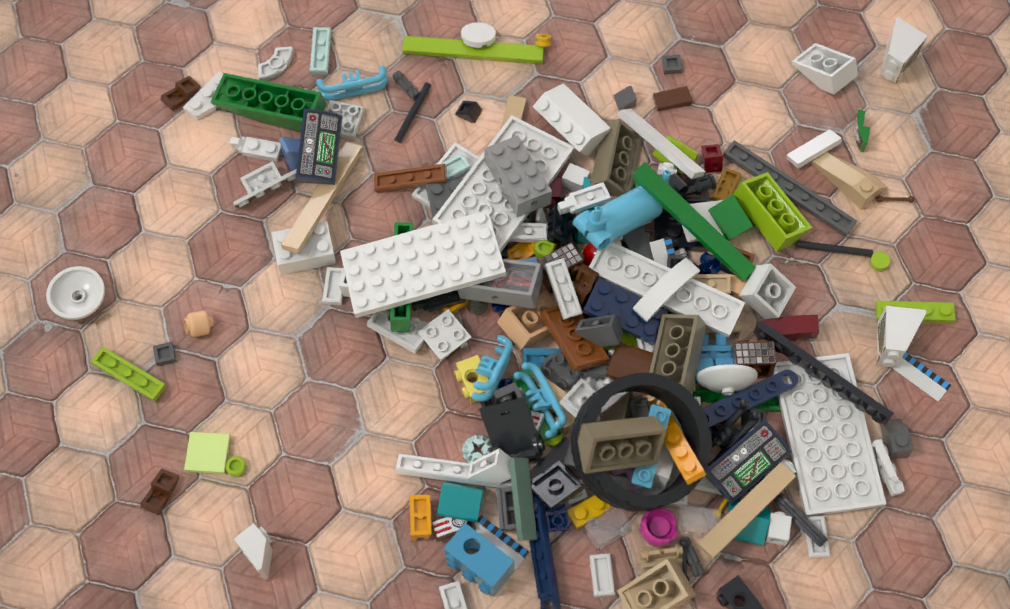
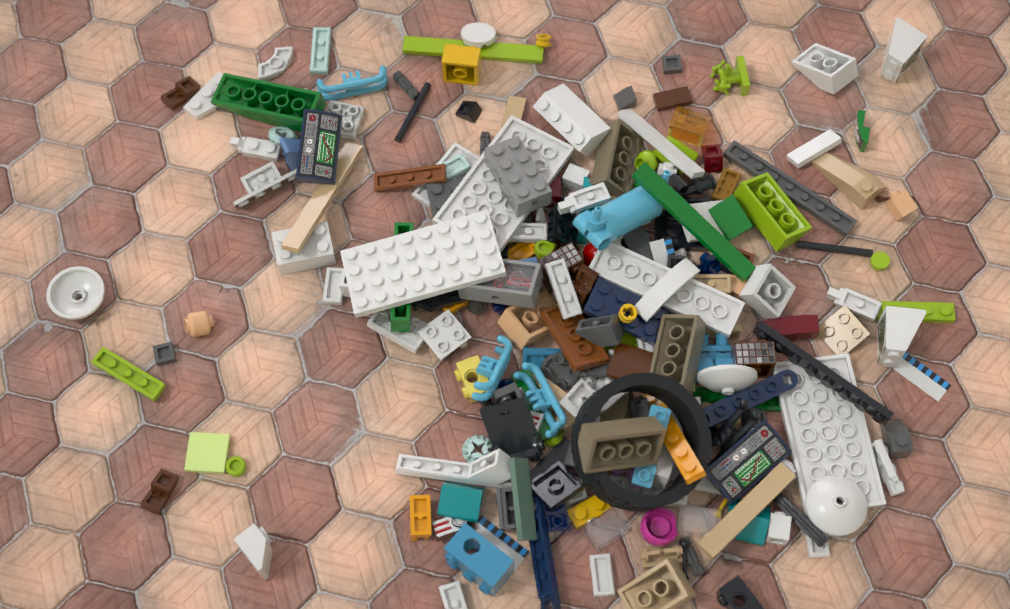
(278, 132): none -> light aqua gear
(461, 64): none -> yellow brick
(485, 141): none -> dark grey axle
(629, 319): none -> yellow bush
(647, 157): none -> lime animal
(689, 126): none -> clear yellow slope
(730, 76): none -> lime piece
(828, 514): none -> white dish
(843, 331): none -> tan hinge
(855, 302): none -> white hinge
(900, 204): none -> light nougat brick

